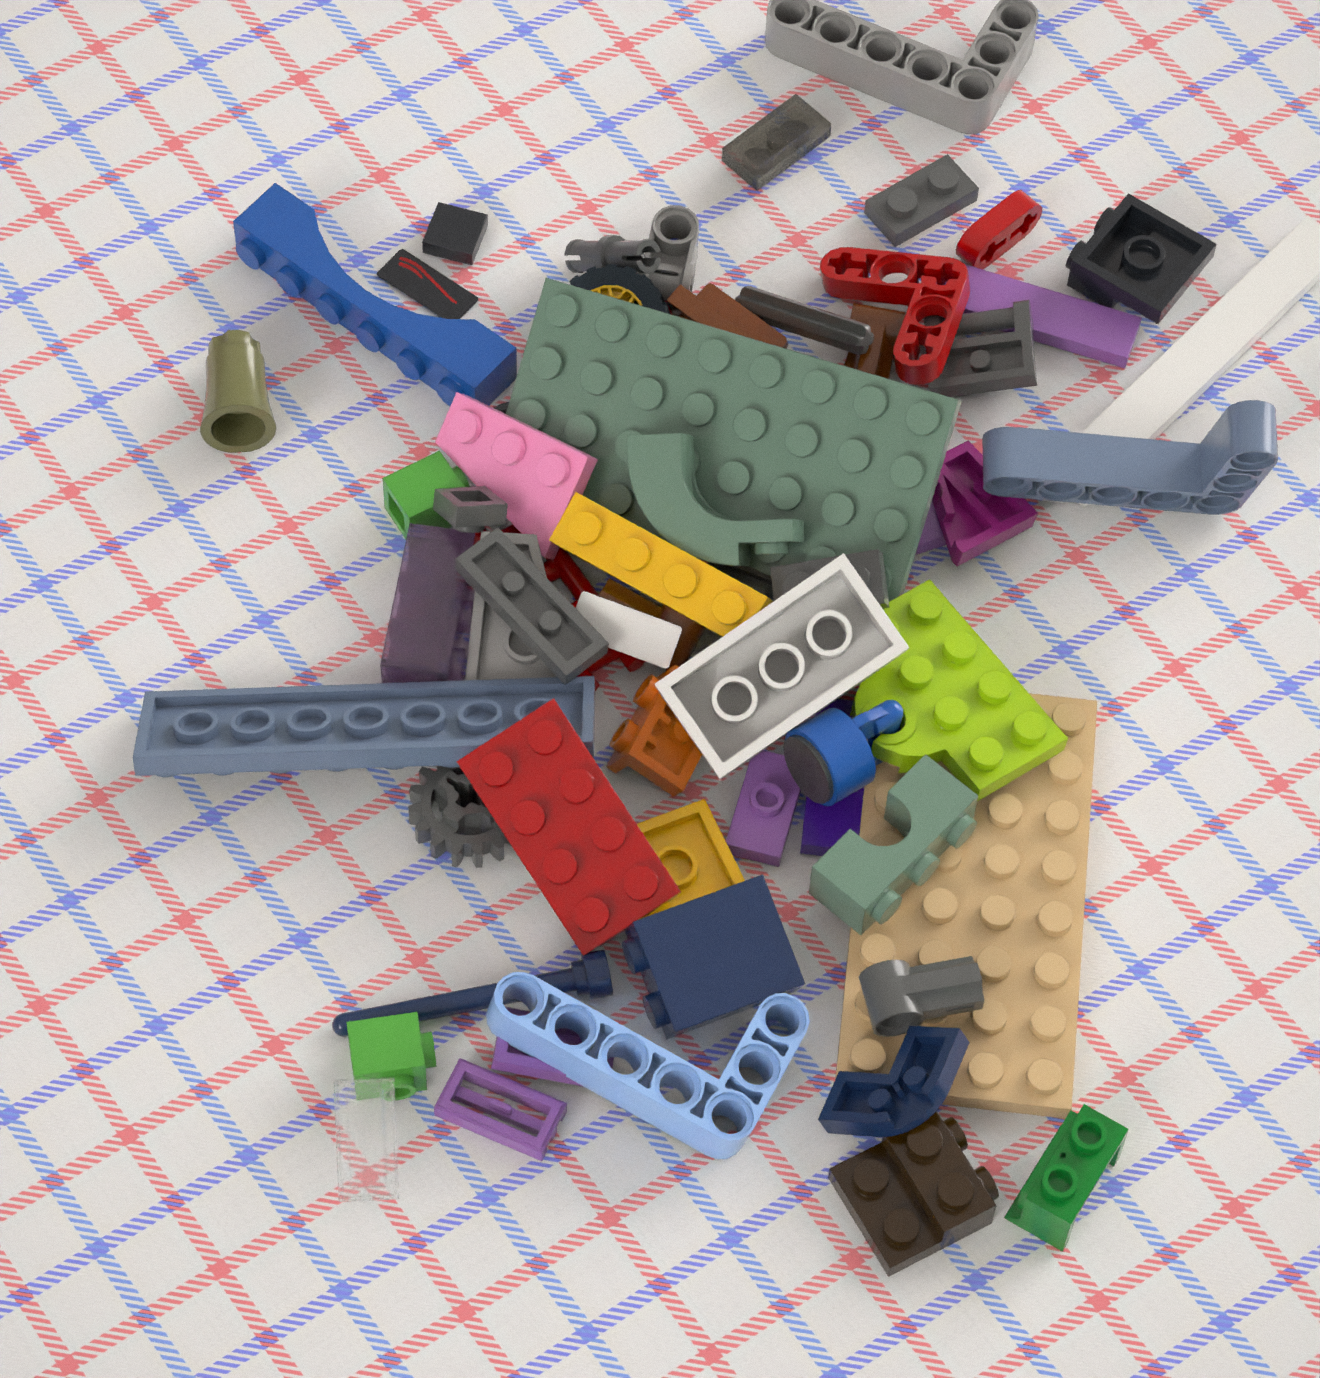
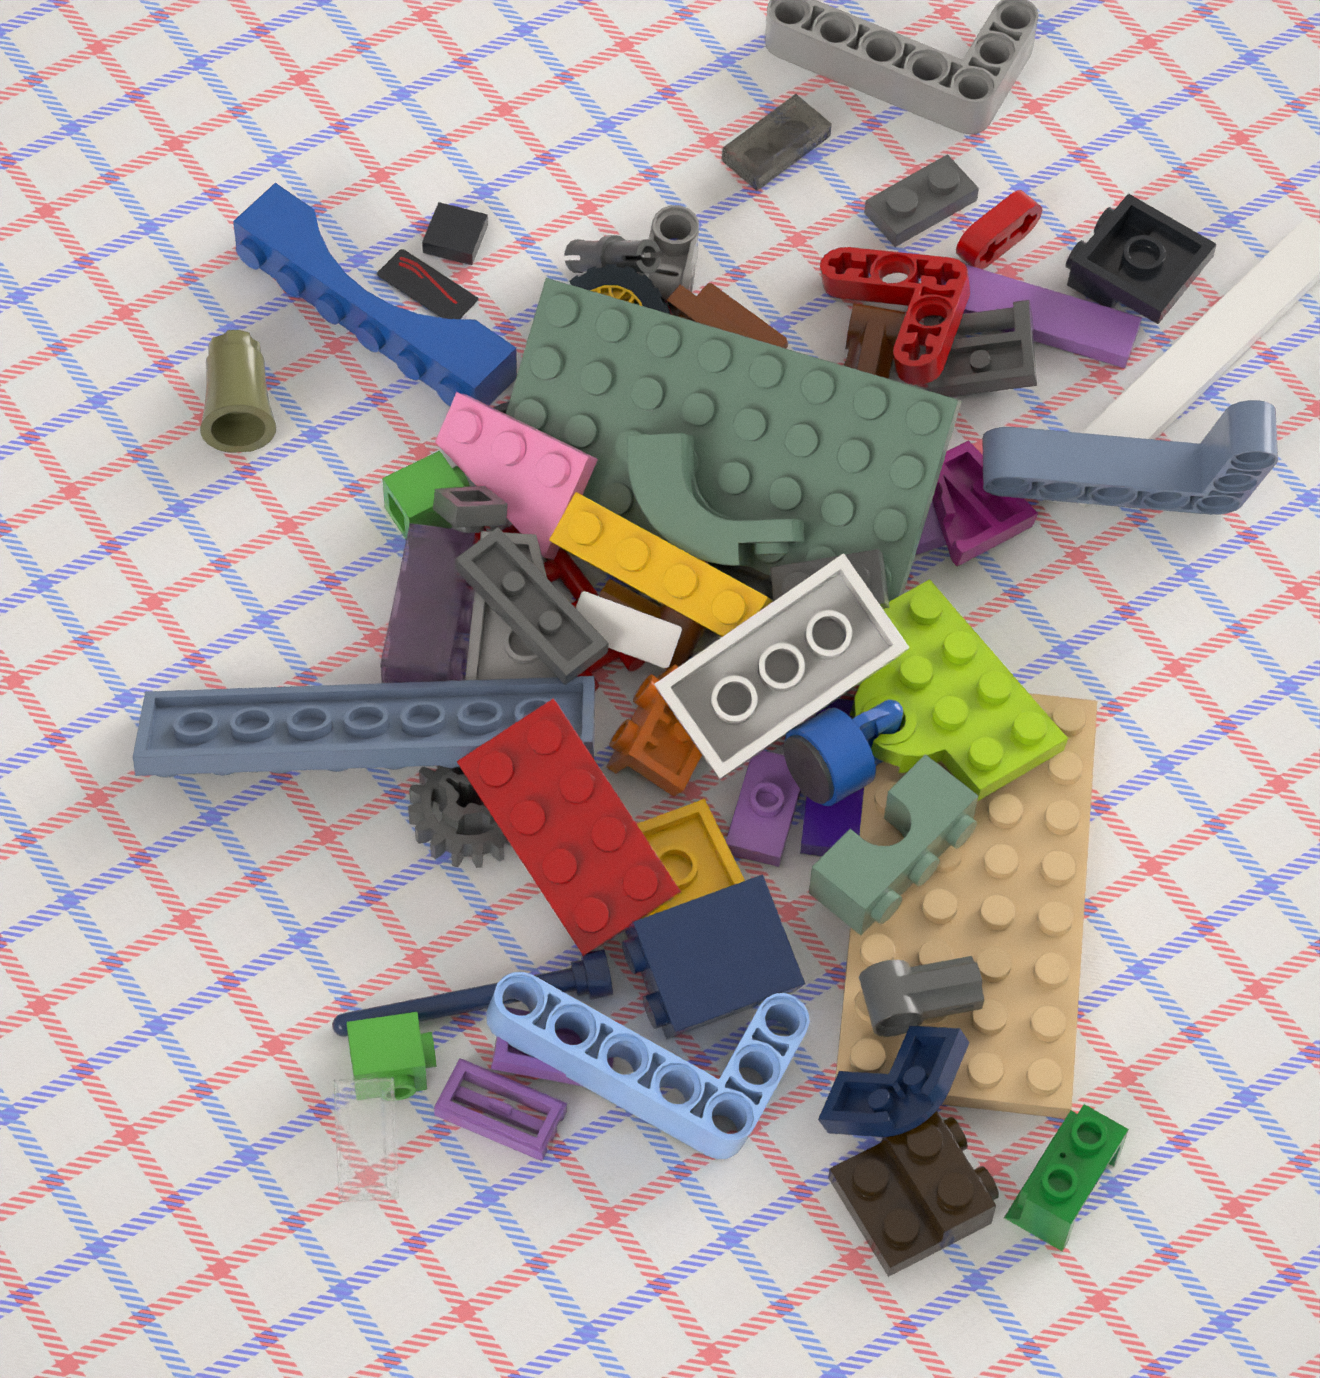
(807, 320): dark grey axle -> none

